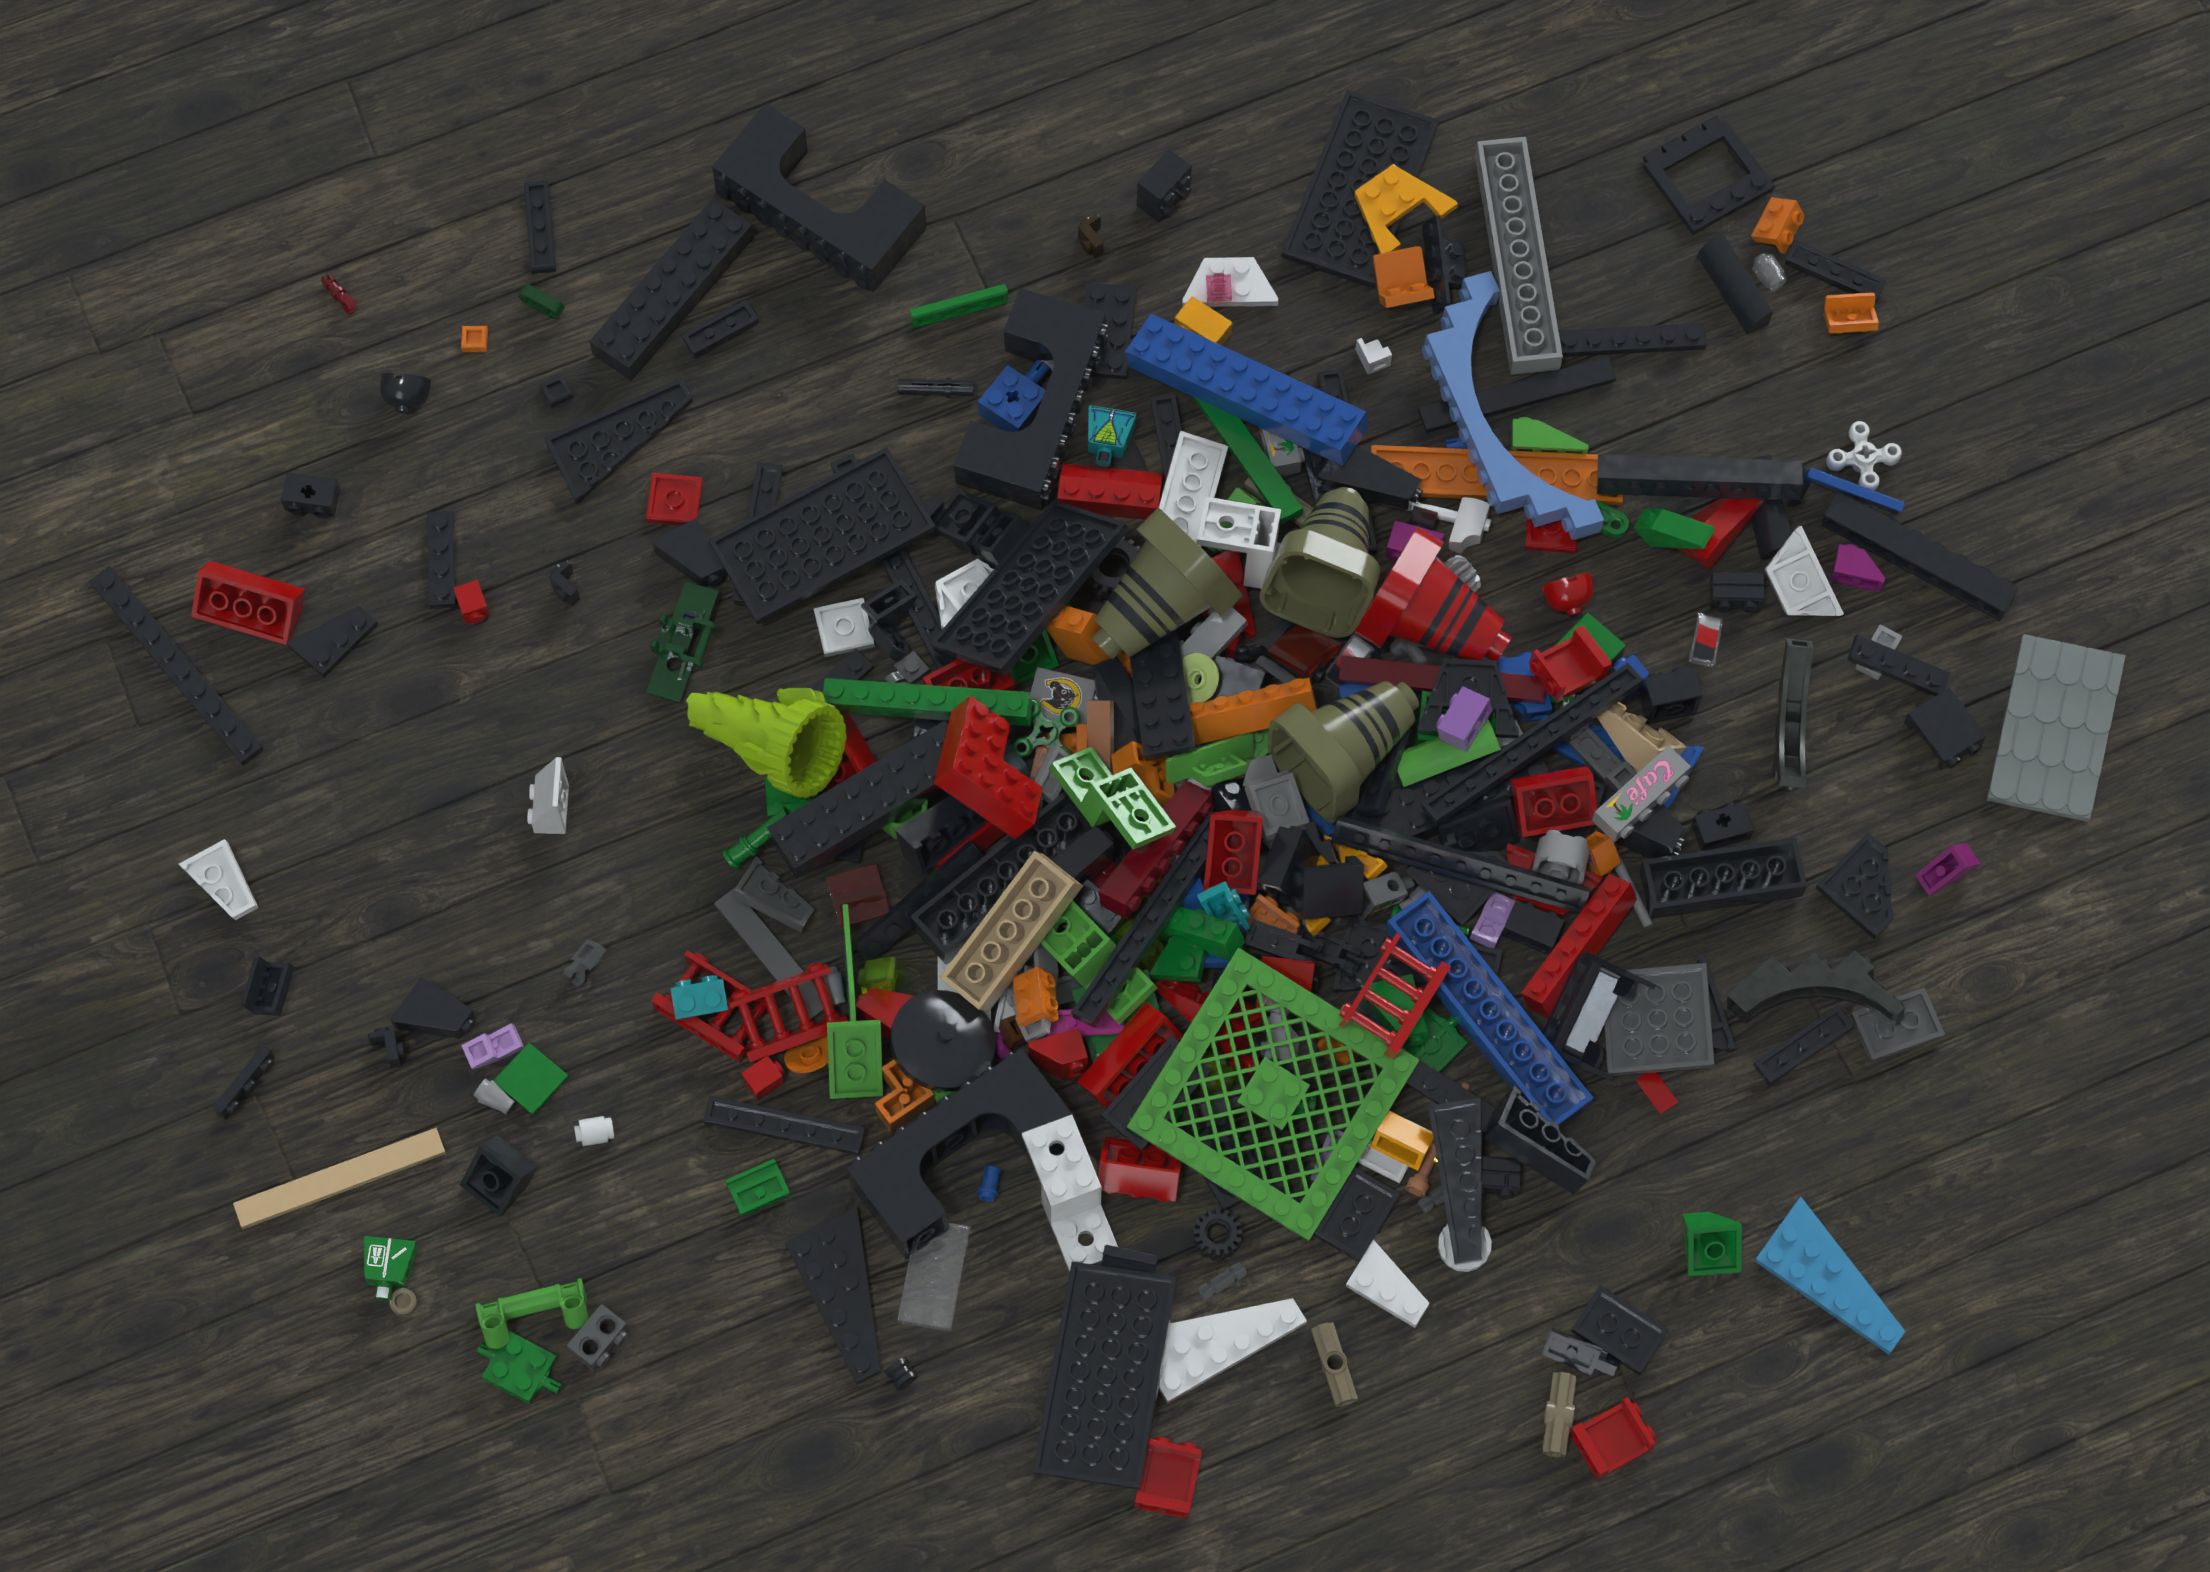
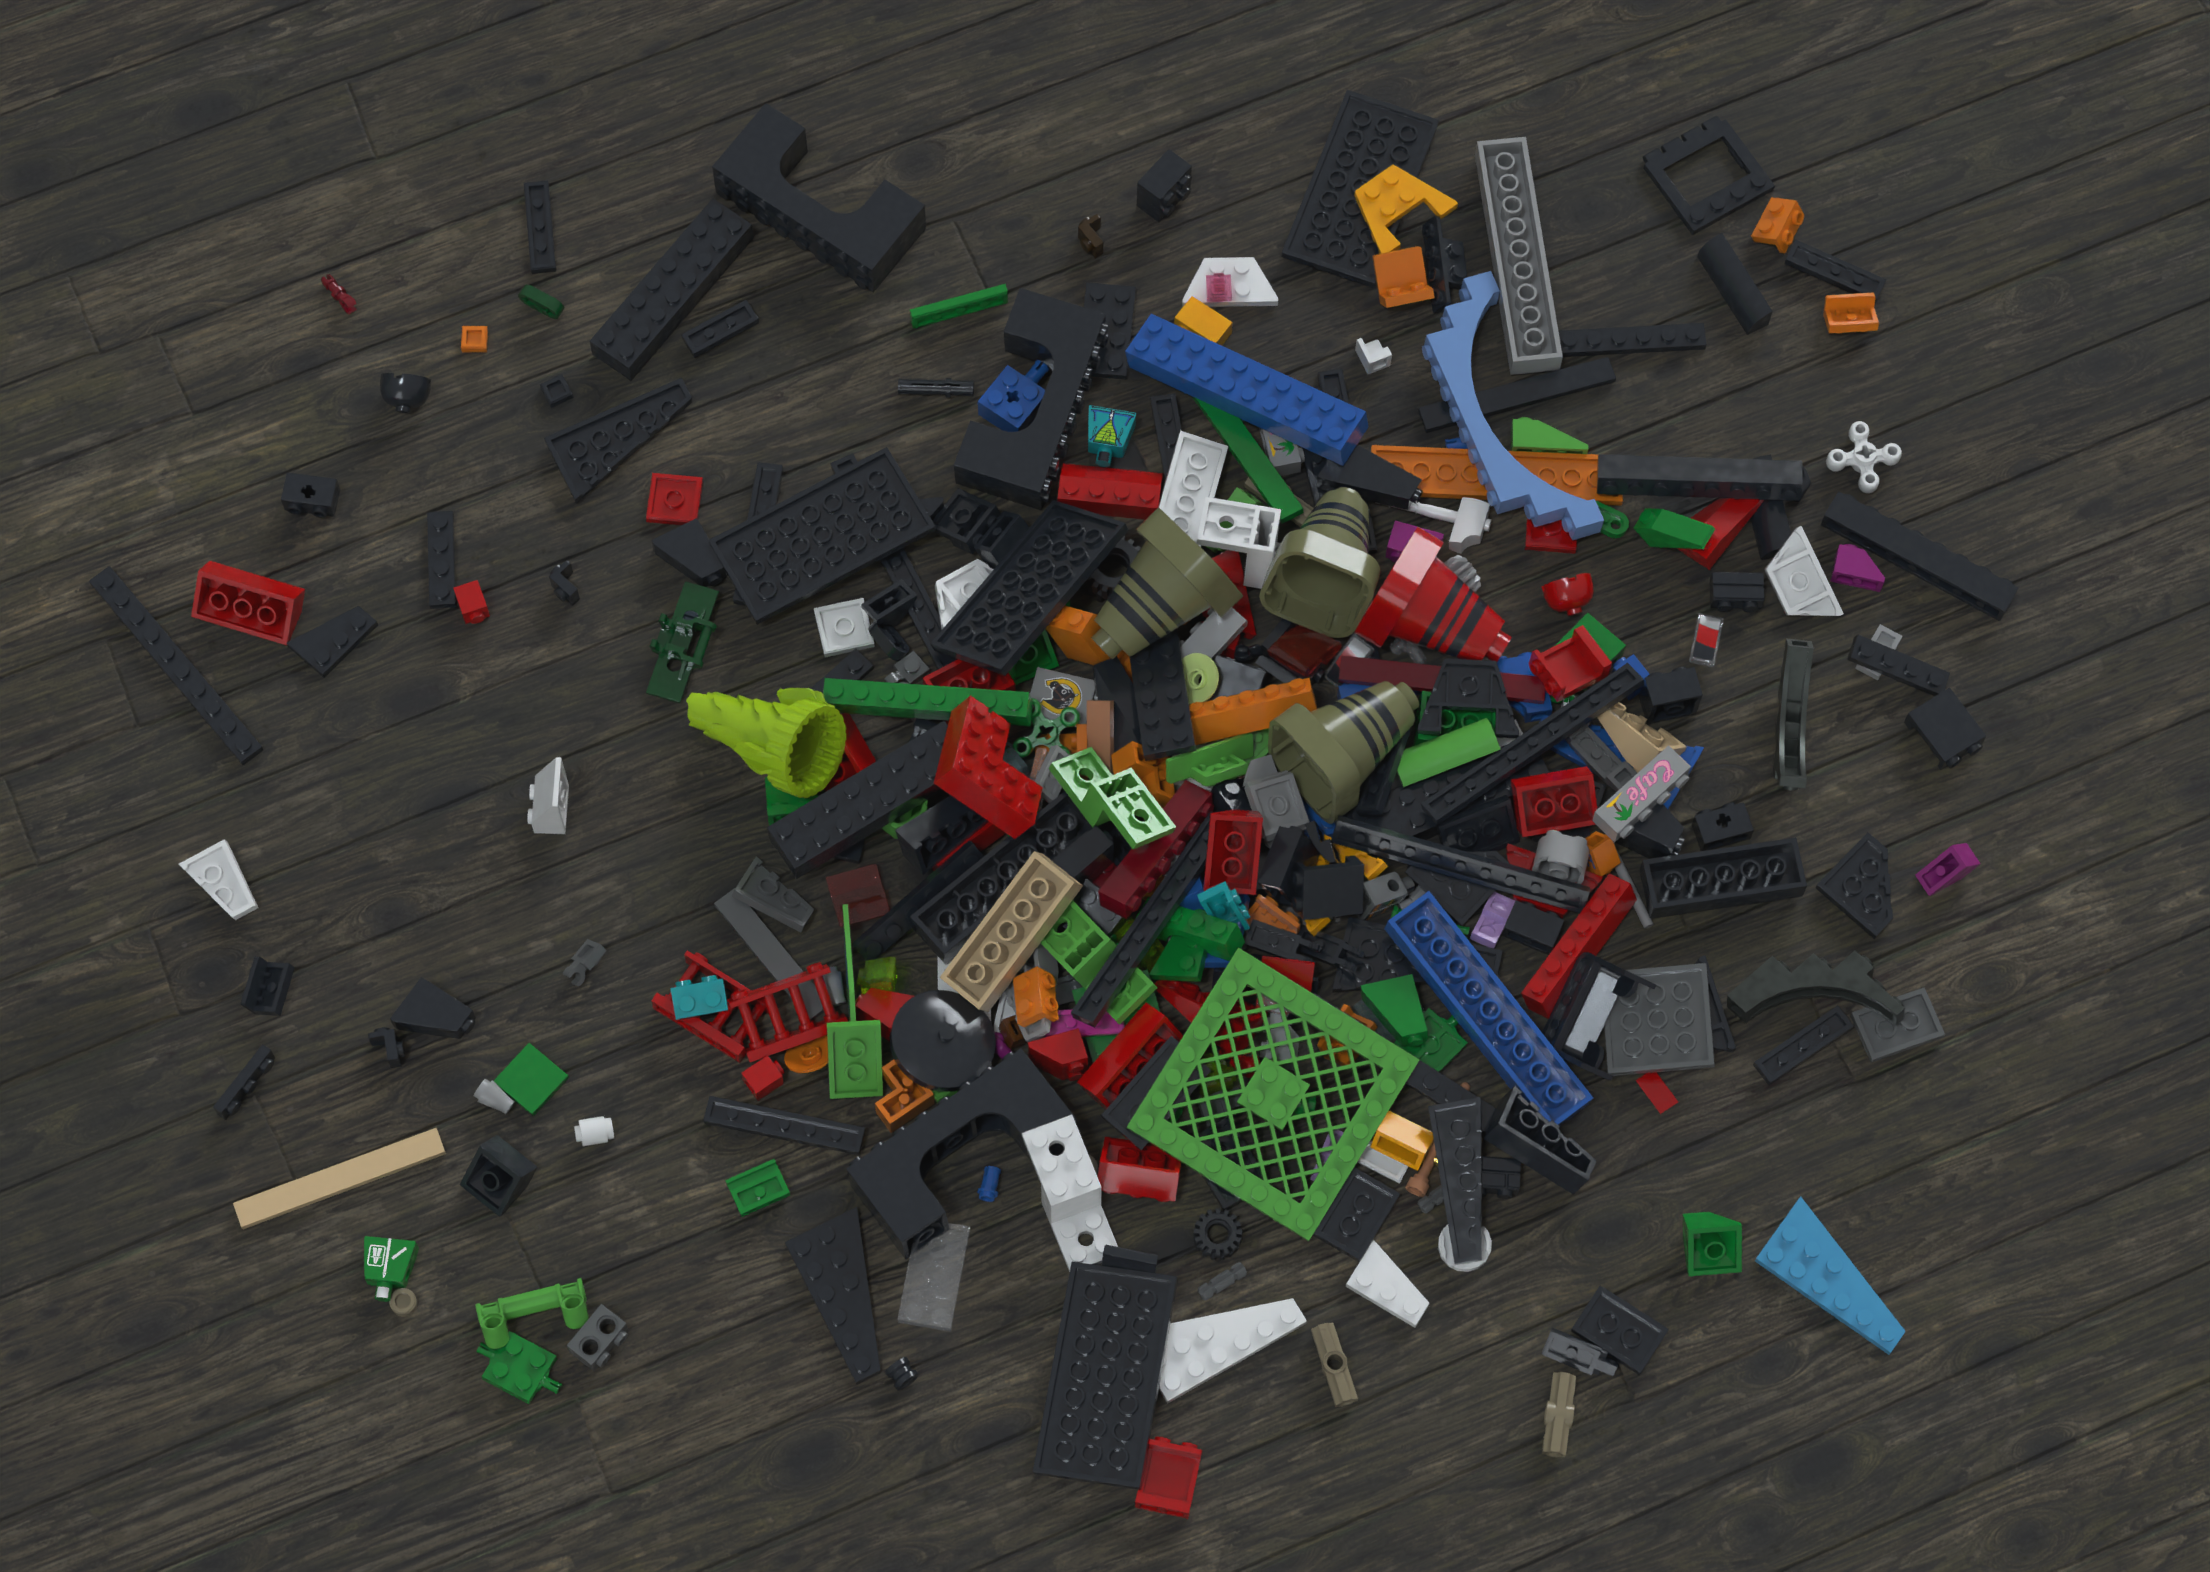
(493, 1047): lavender slope -> none
(749, 844): green pin -> none
(1419, 996): red fence -> none
(1423, 518): black tile -> none
(1464, 718): medium lavender brick -> none
(1613, 1438): red panel -> none
(1769, 271): clear brick -> none
(1858, 492): blue tile -> none
(2056, 727): light grey piece -> none

